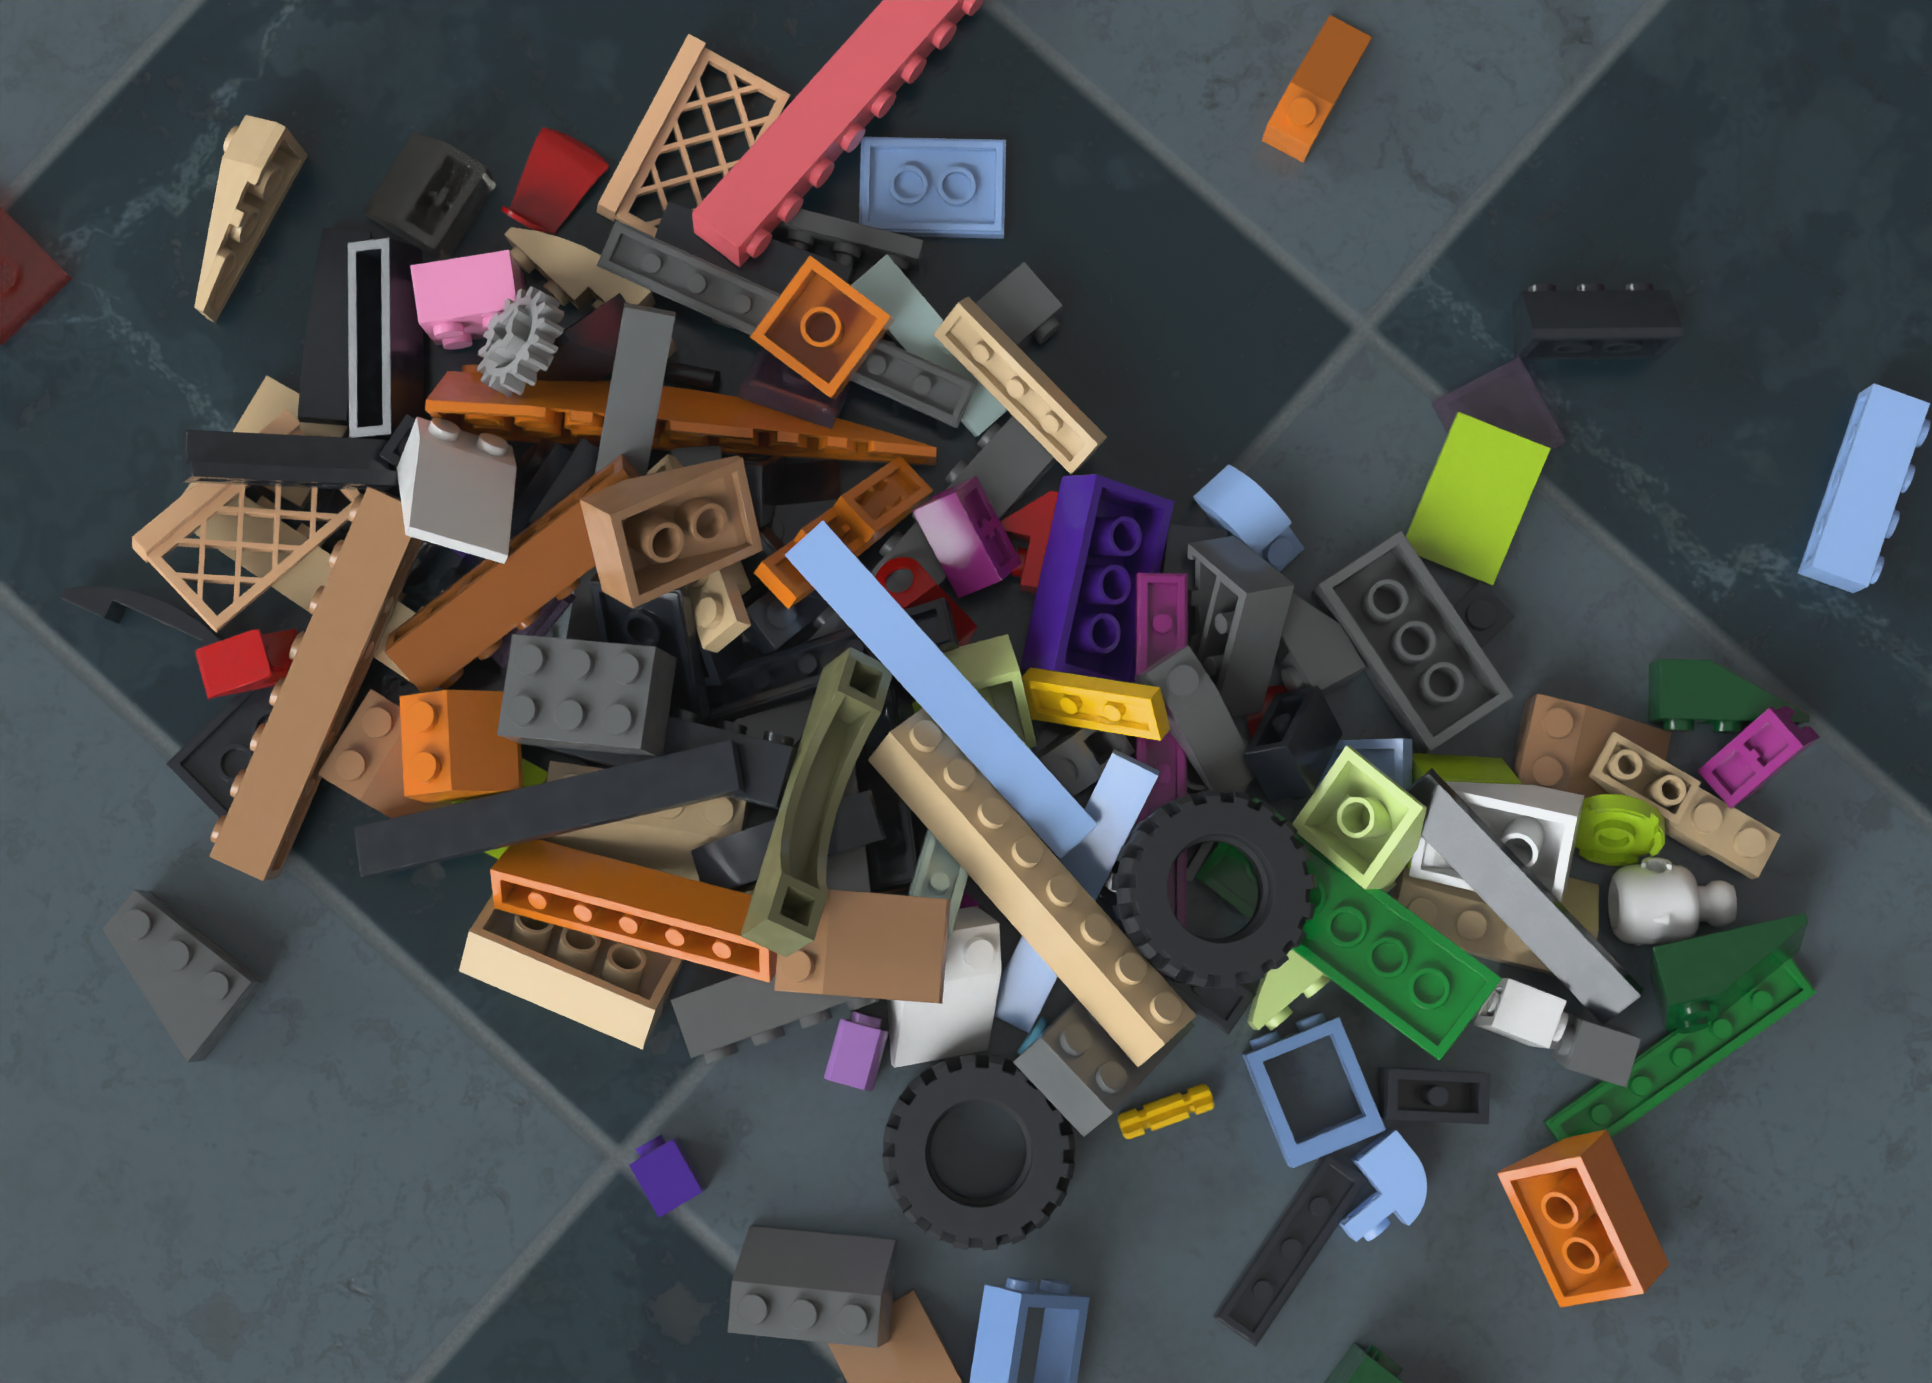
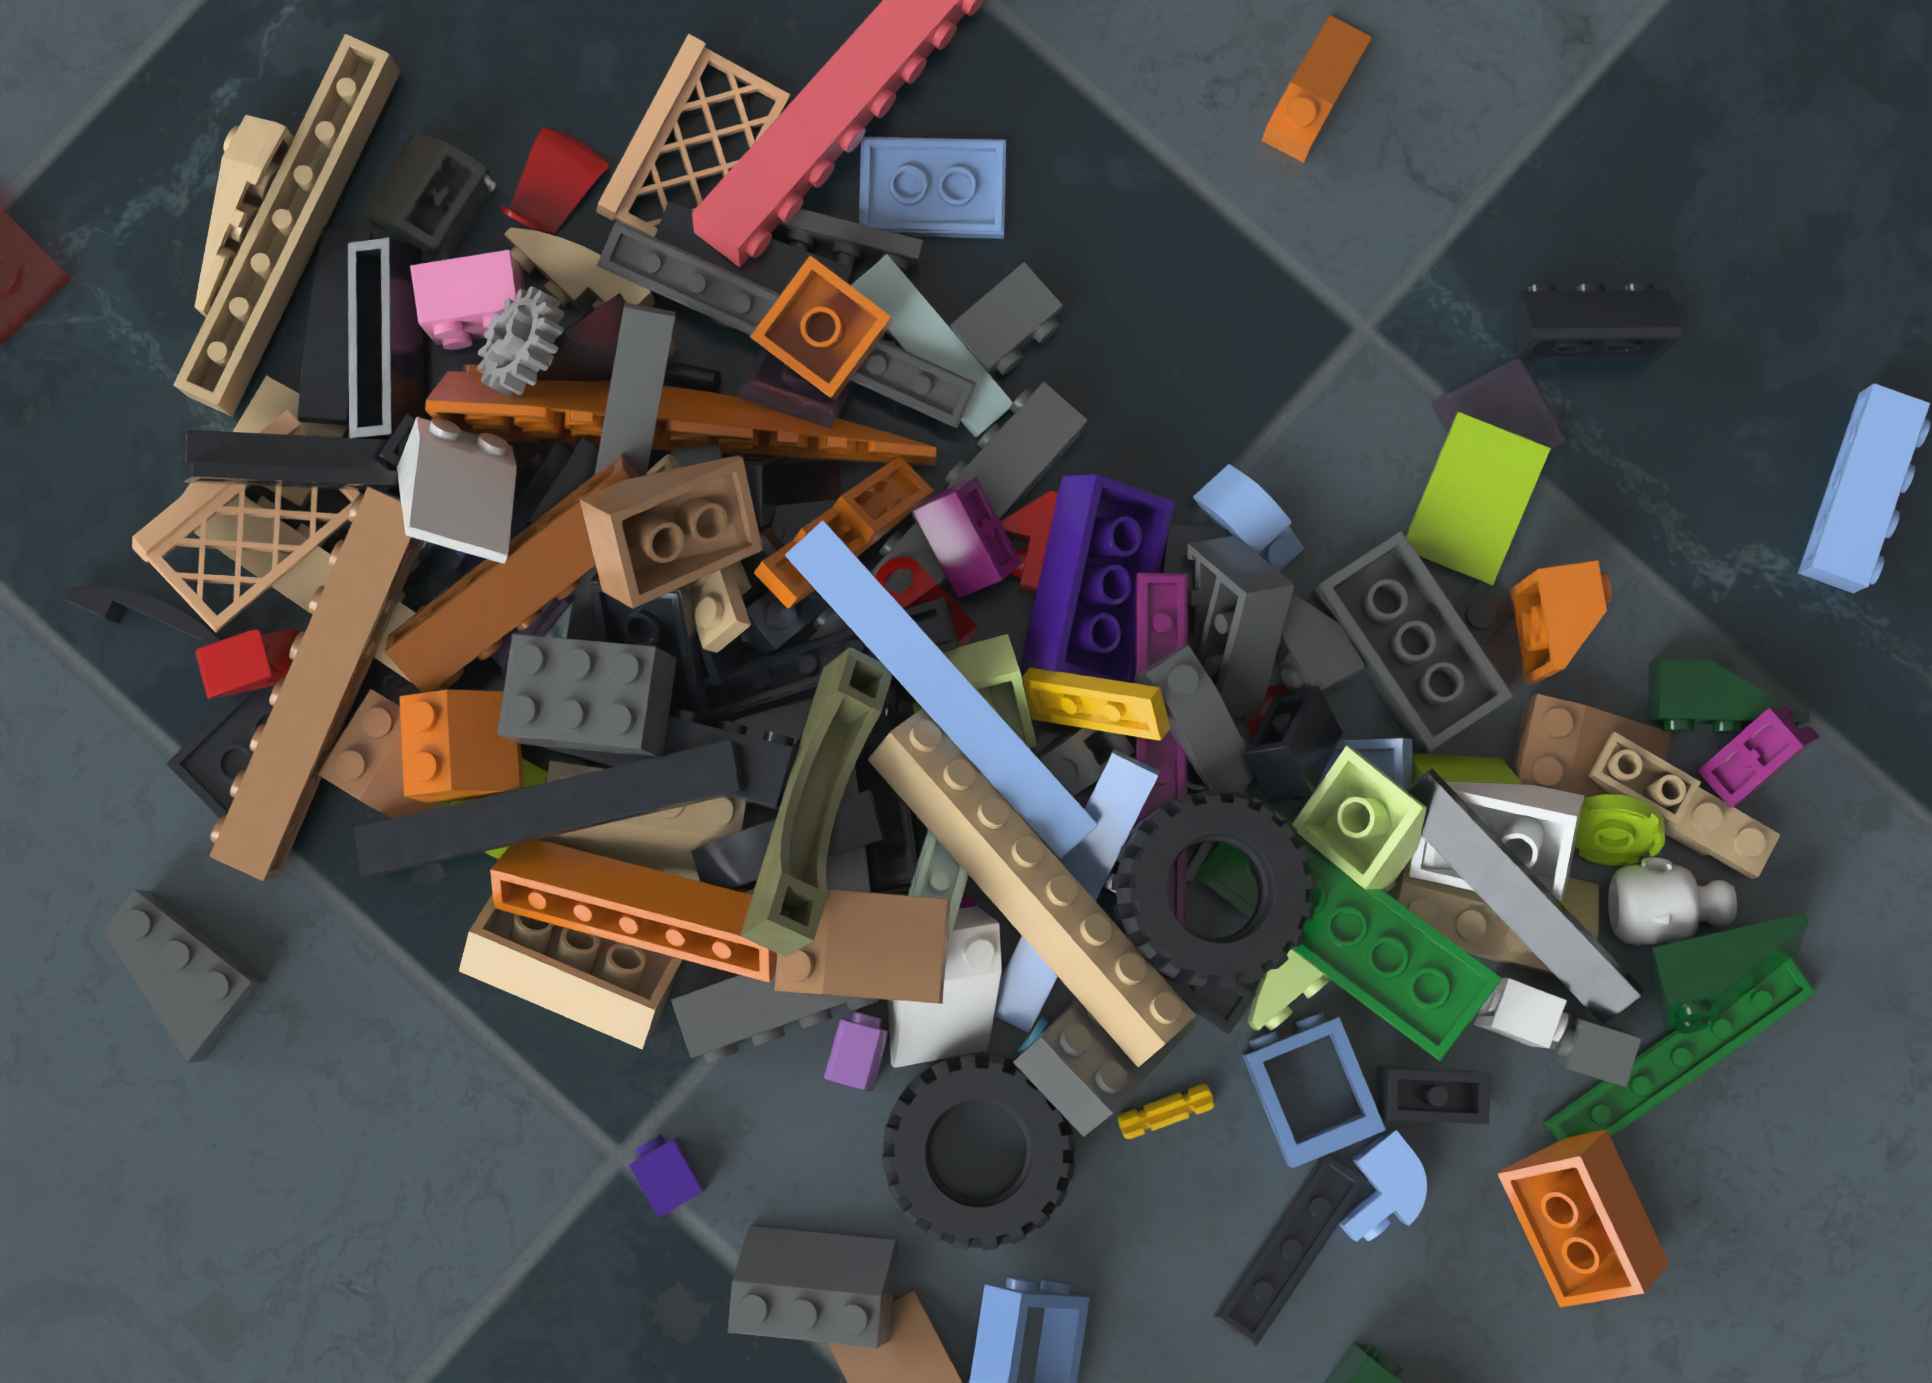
(288, 225): none -> tan brick
(1019, 385): tan plate -> none
(1556, 614): none -> orange slope

